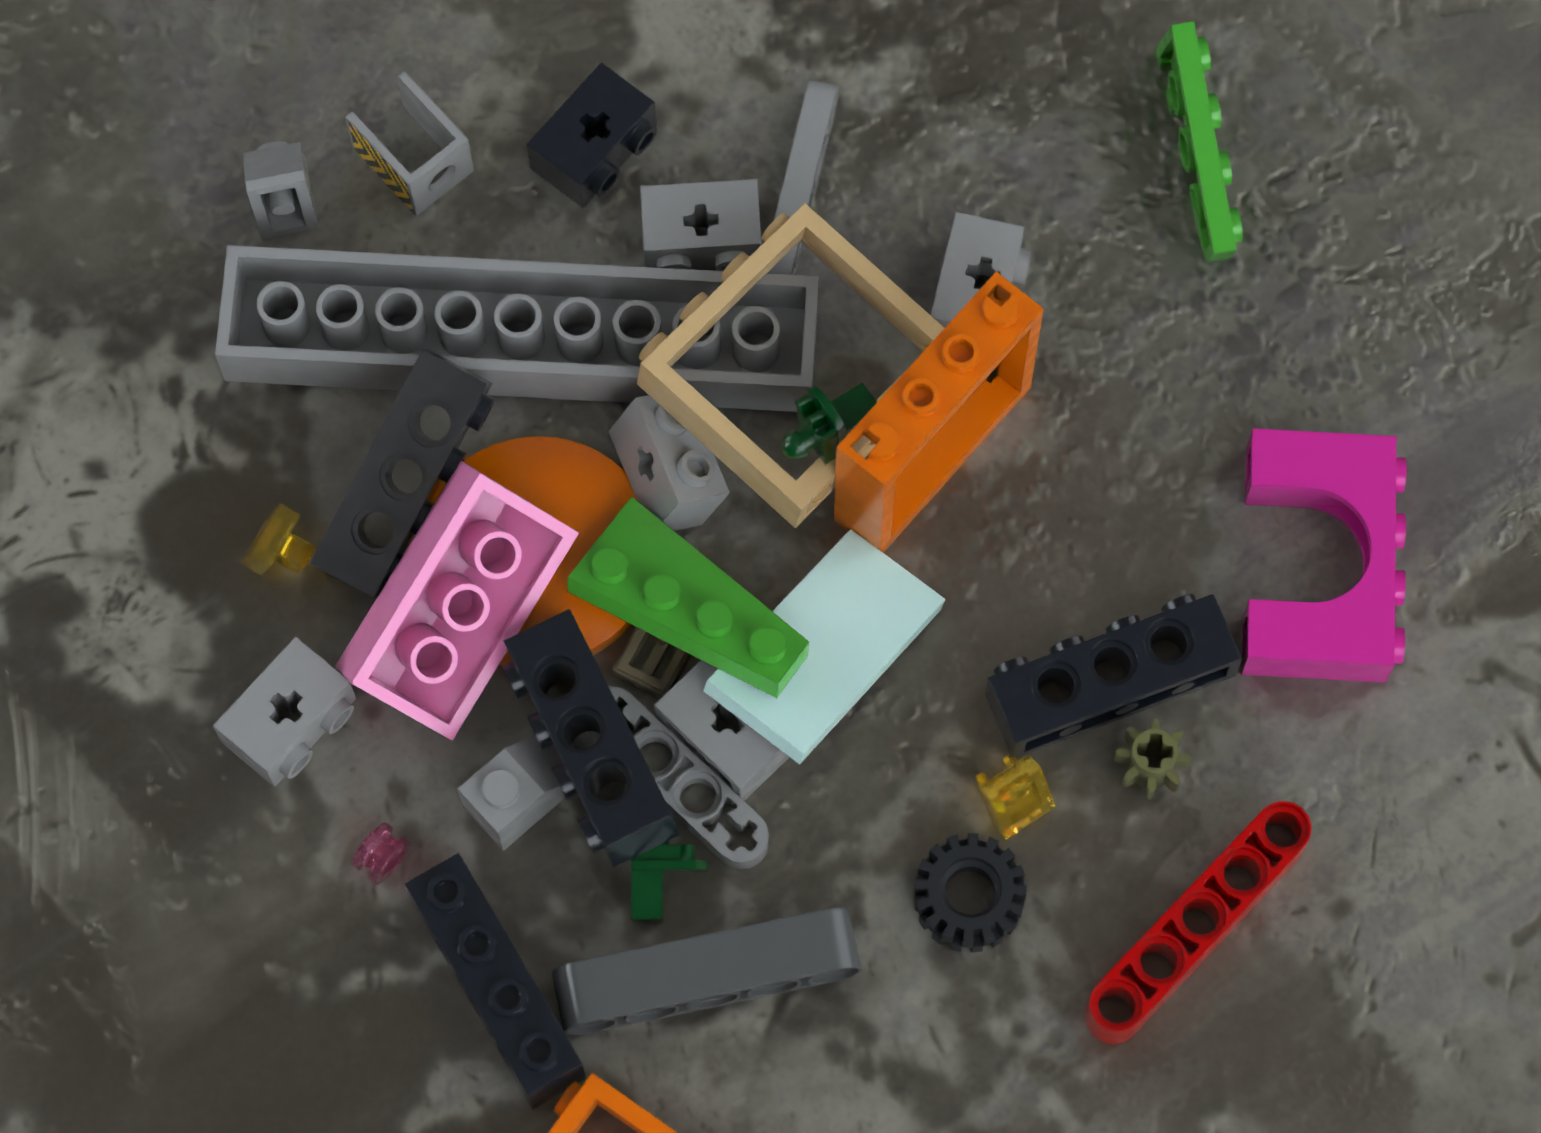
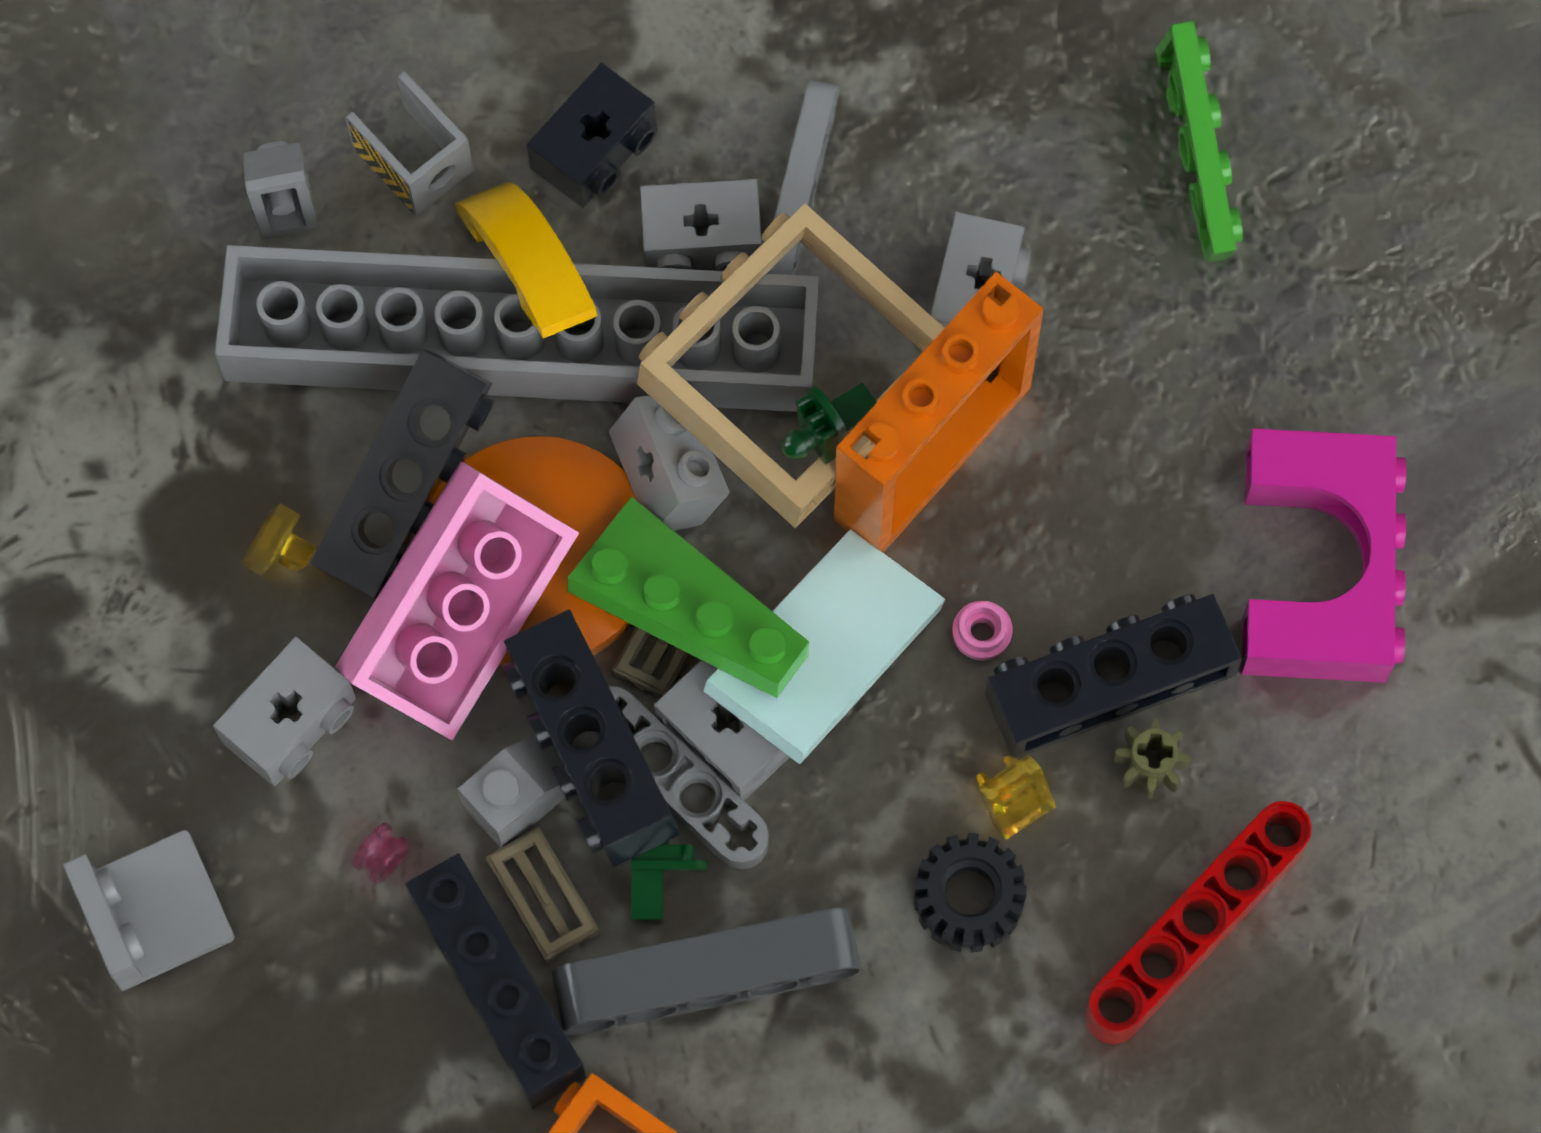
(150, 909): none -> light grey bracket
(530, 256): none -> yellow slope
(567, 939): none -> dark tan tile
(982, 613): none -> bright pink plate

